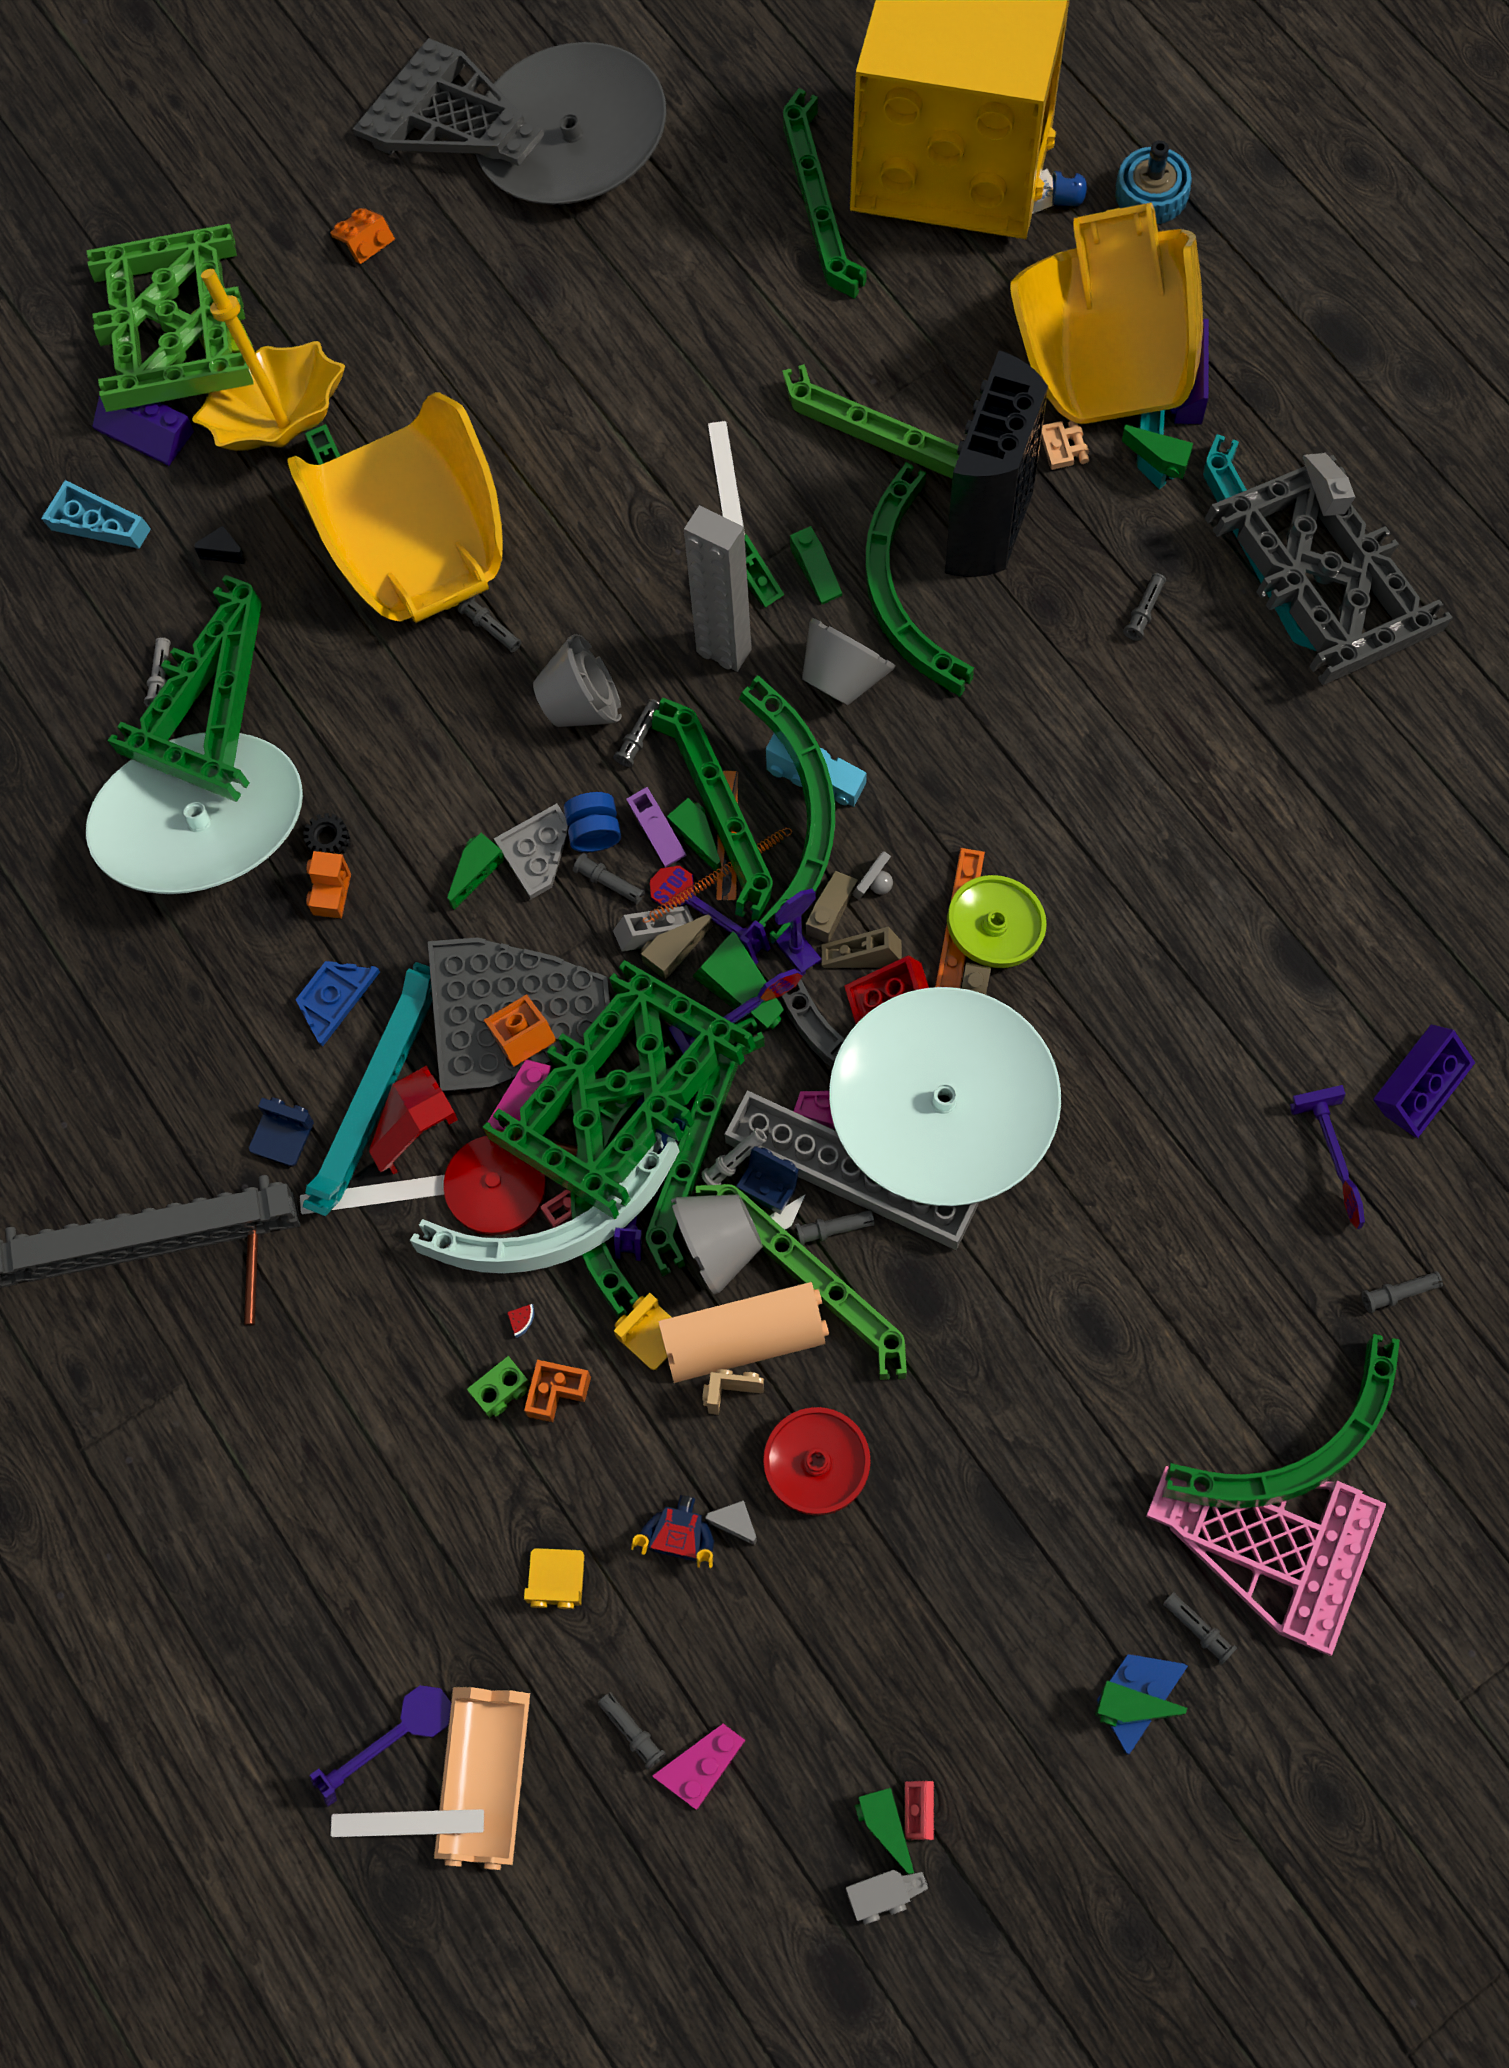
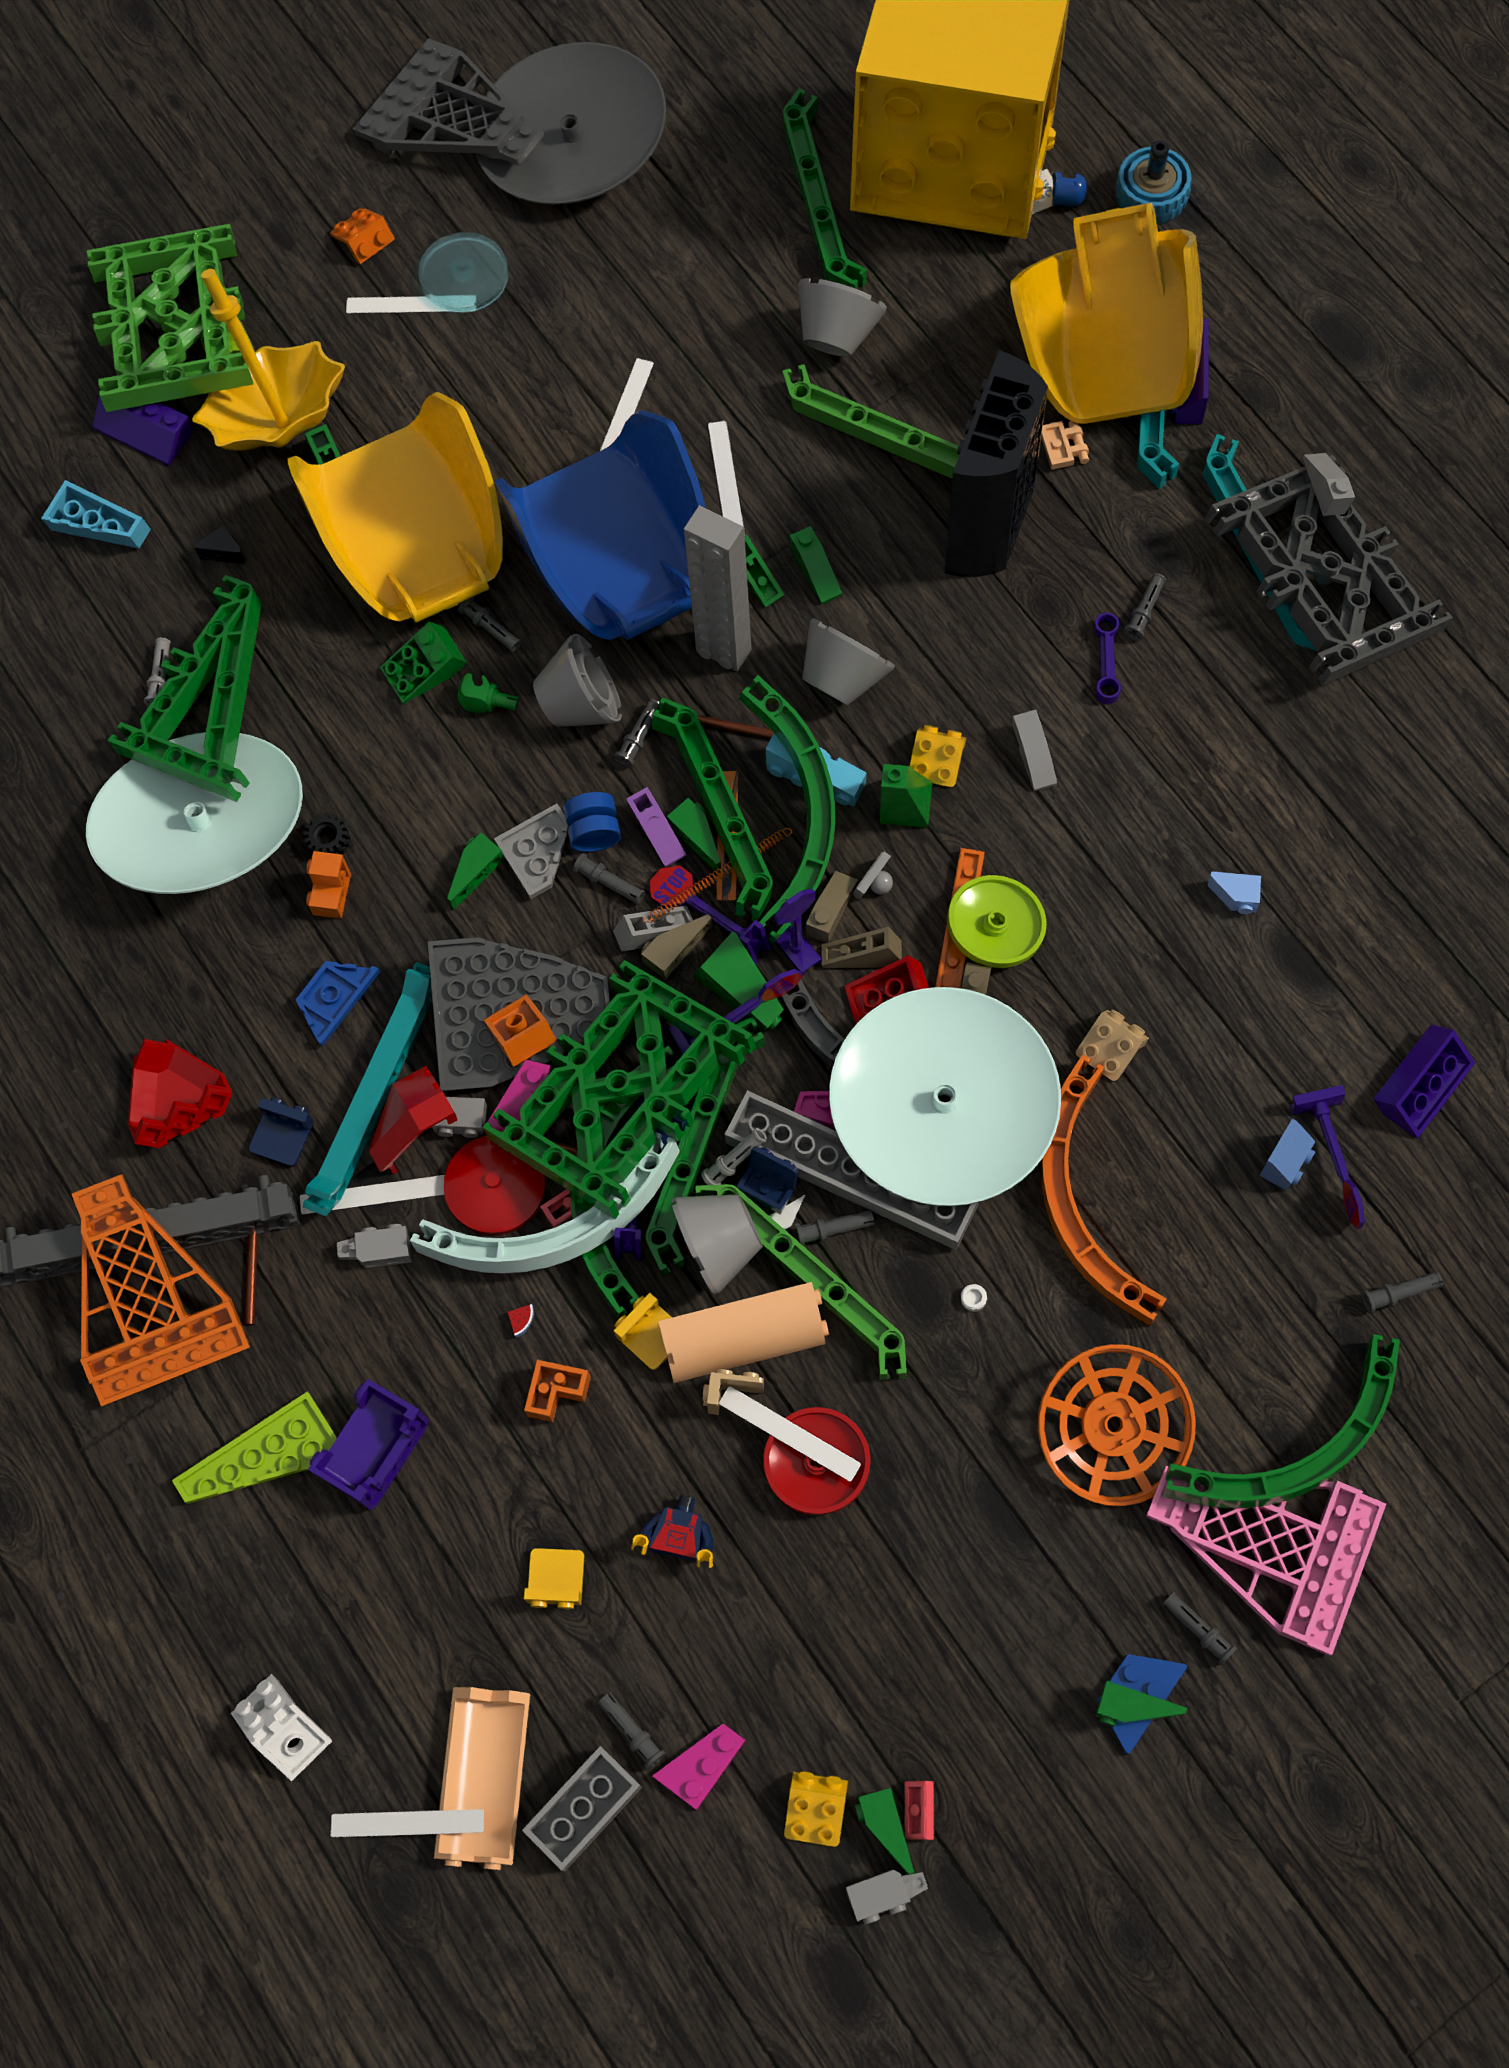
(163, 1351): none -> orange wing
(172, 1093): none -> red panel
(263, 1453): none -> lime wing
(272, 1721): none -> white bracket
(371, 1445): none -> dark purple windscreen
(377, 1247): none -> light grey hinge
(391, 304): none -> white sticker
(423, 662): none -> green slope
(423, 1714): dark purple piece -> none
(463, 272): none -> clear light blue dish
(470, 1115): none -> light grey hinge
(484, 697): none -> green piece
(494, 1382): bright green brick -> none
(582, 1809): none -> light grey brick
(614, 529): none -> blue windscreen
(629, 399): none -> white sticker
(734, 1520): light grey slope -> none
(735, 727): none -> copper bar
(790, 1433): none -> white sticker
(815, 1809): none -> yellow bracket
(836, 316): none -> light grey cone
(885, 603): green piece -> none
(904, 797): none -> green slope
(937, 755): none -> yellow bracket
(973, 1297): none -> white tile
(1034, 750): none -> light grey slope
(1064, 1215): none -> orange piece
(1107, 658): none -> dark purple piece
(1112, 1043): none -> tan bracket
(1132, 1423): none -> orange dish
(1162, 452): green slope -> none
(1237, 891): none -> light blue slope
(1288, 1156): none -> medium blue slope

